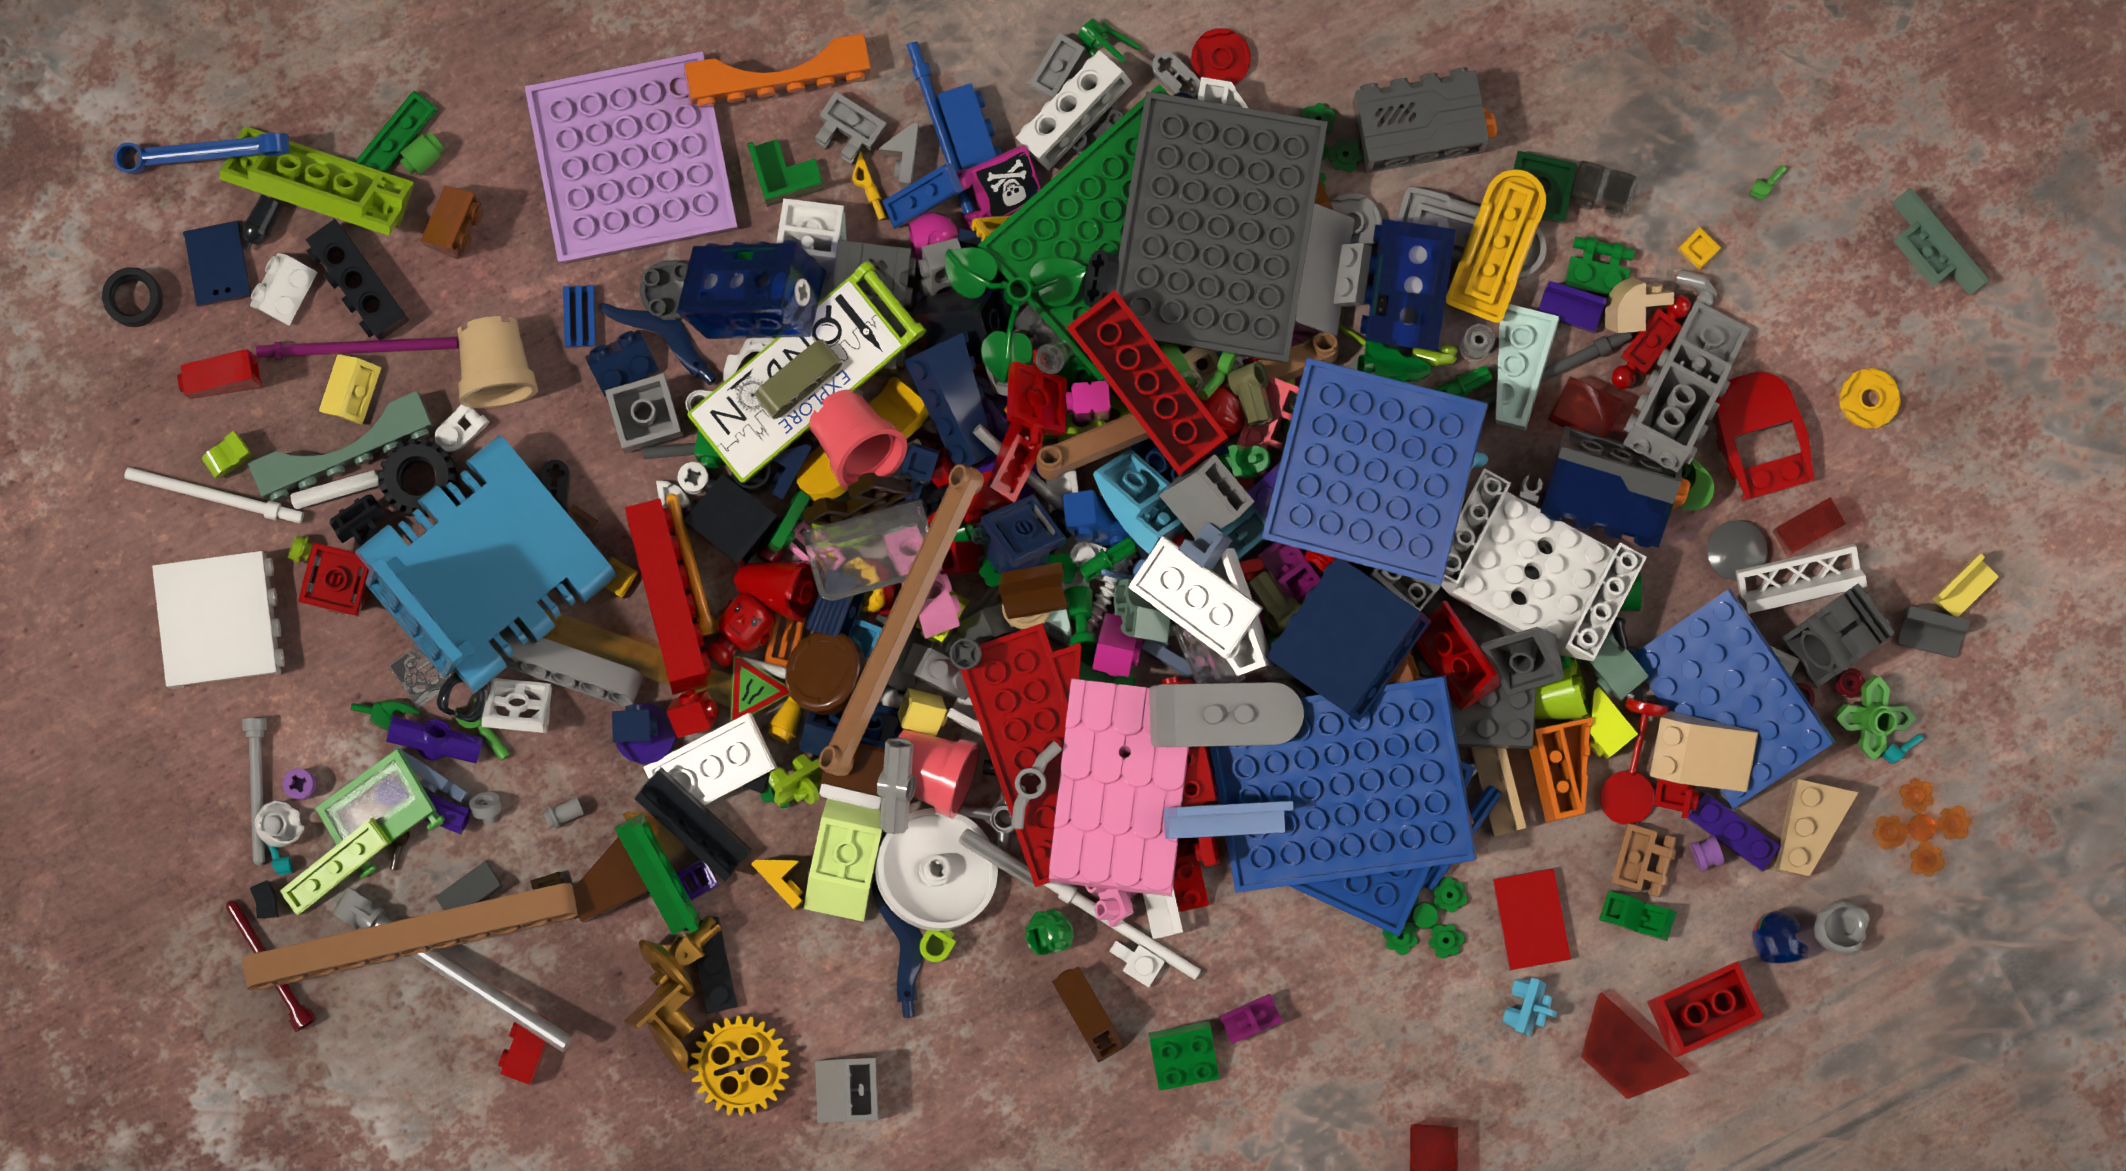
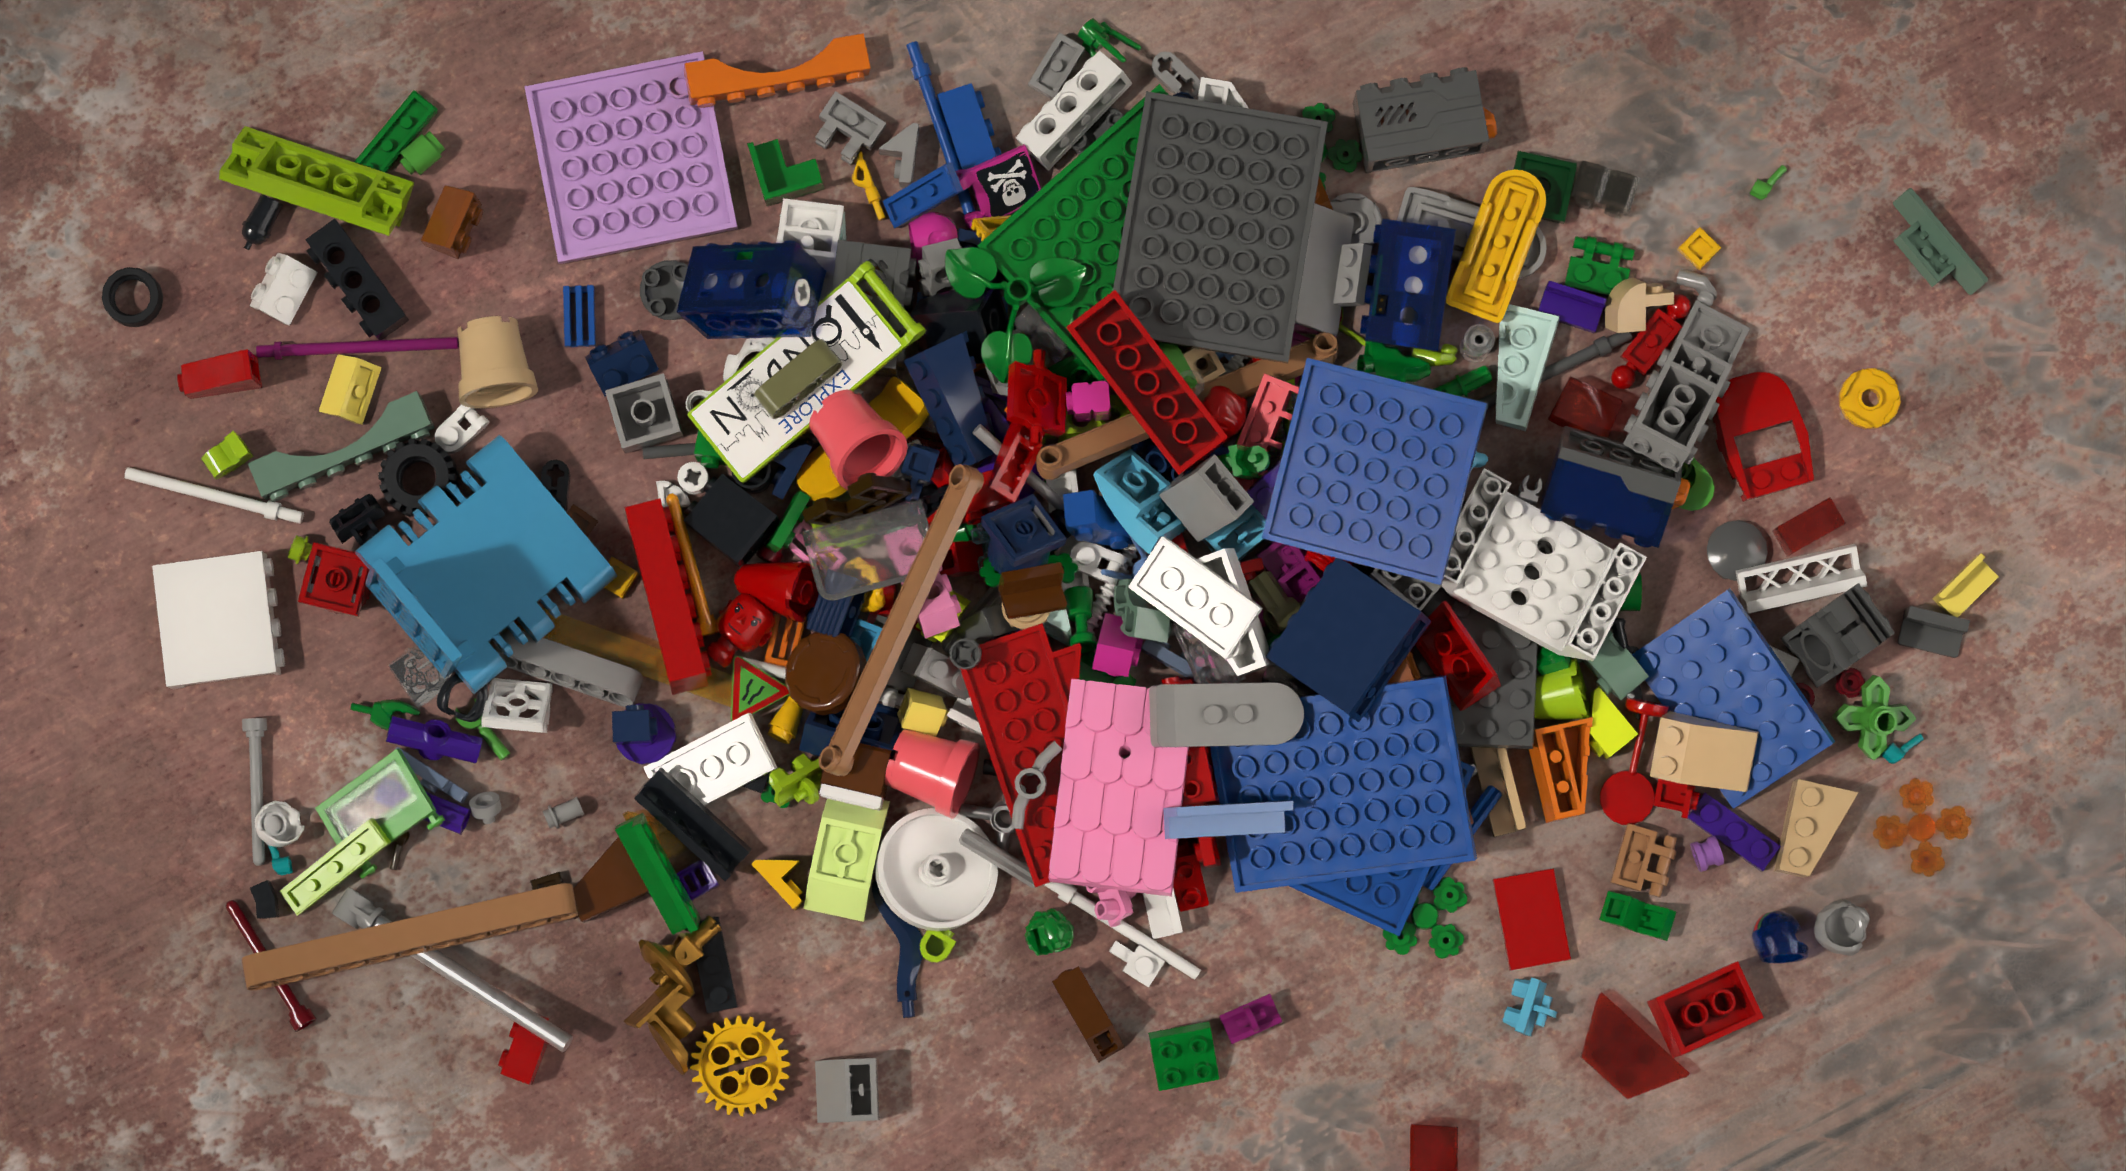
(217, 263): dark blue container -> none
(265, 144): blue piece -> none
(307, 786): medium lavender wheel -> none
(335, 489): white axle -> none
(470, 888): dark grey slope -> none
(671, 331): dark blue piece -> none
(692, 713): red brick -> none
(896, 785): light grey piece -> none
(1053, 356): clear cone -> none
(1100, 278): black beam -> none
(1106, 559): green axle -> none
(1207, 546): sand blue panel -> none
(1221, 56): red tile -> none
(1224, 366): bright green piece -> none
(1249, 385): olive piece -> none
(1525, 659): dark grey slope -> none

